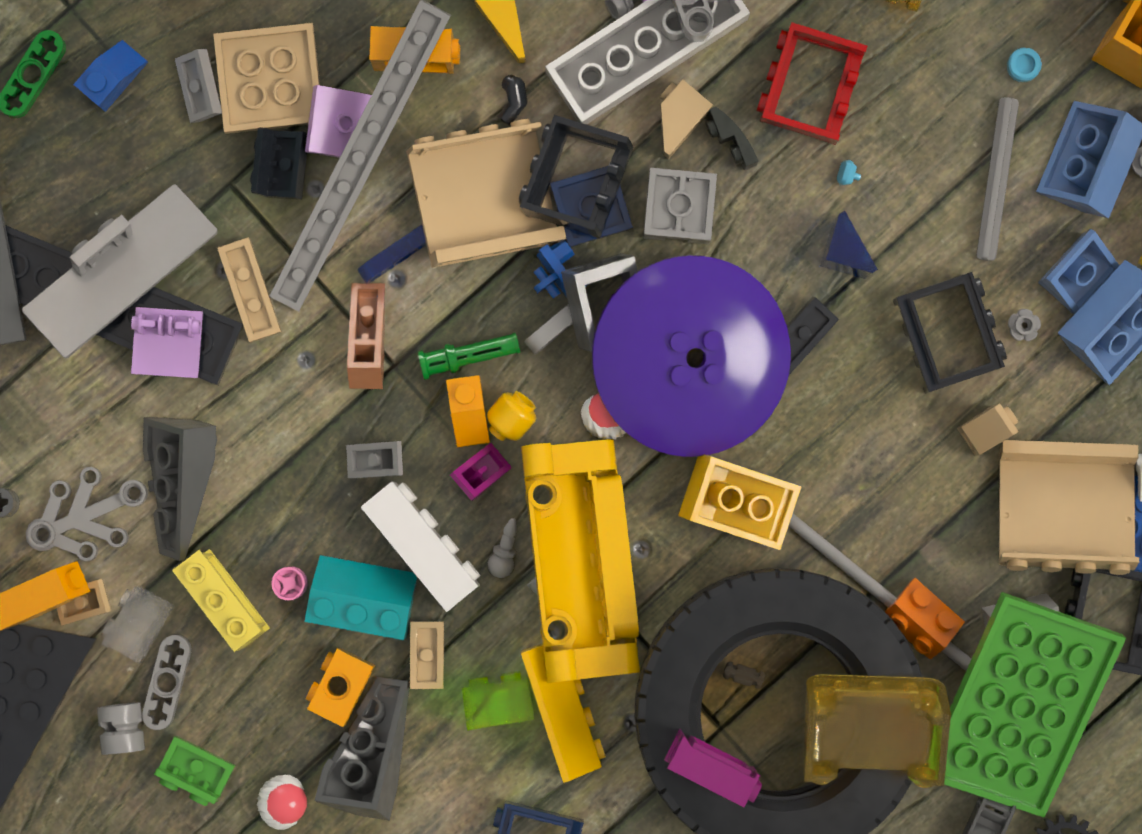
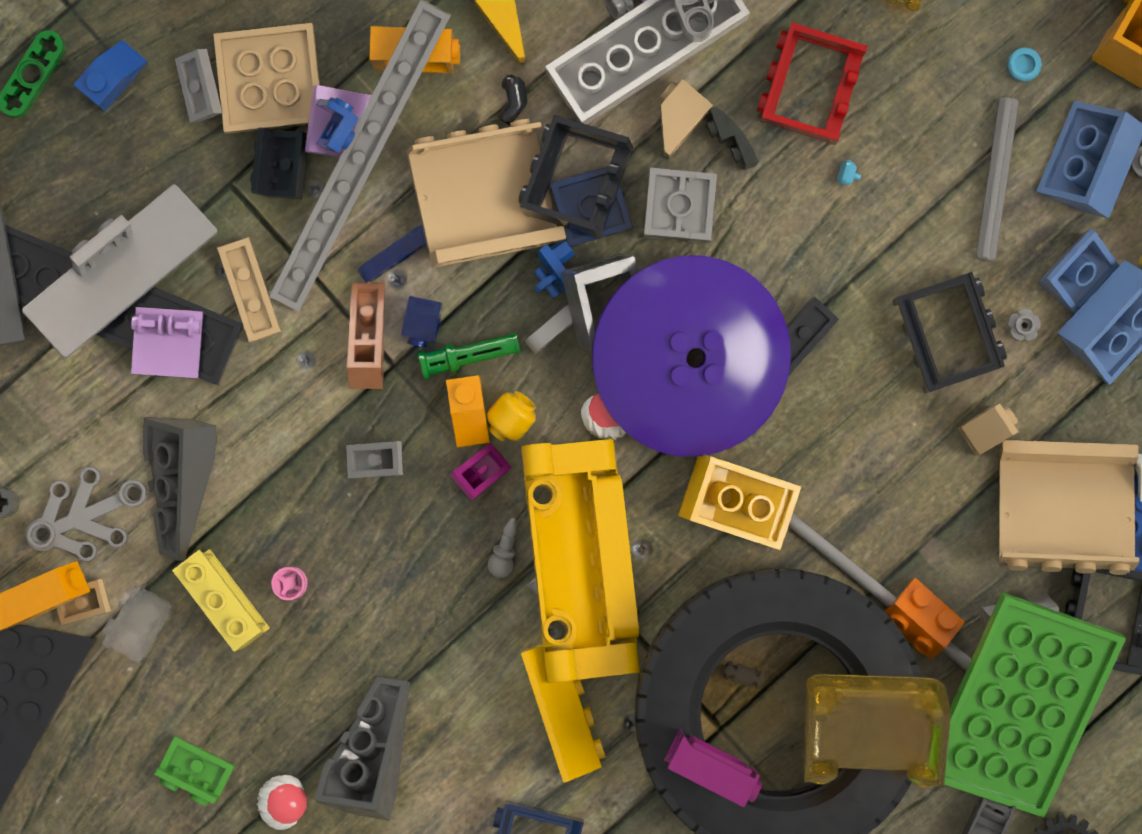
(120, 728): light grey wheel -> none
(168, 708): light grey beam -> none
(338, 131): none -> blue bracket
(356, 674): light orange brick -> none
(361, 597): teal slope -> none
(420, 545): white brick -> none
(421, 321): none -> clear blue brick
(427, 655): tan plate -> none
(498, 701): clear neon green slope -> none
(846, 250): clear blue slope -> none

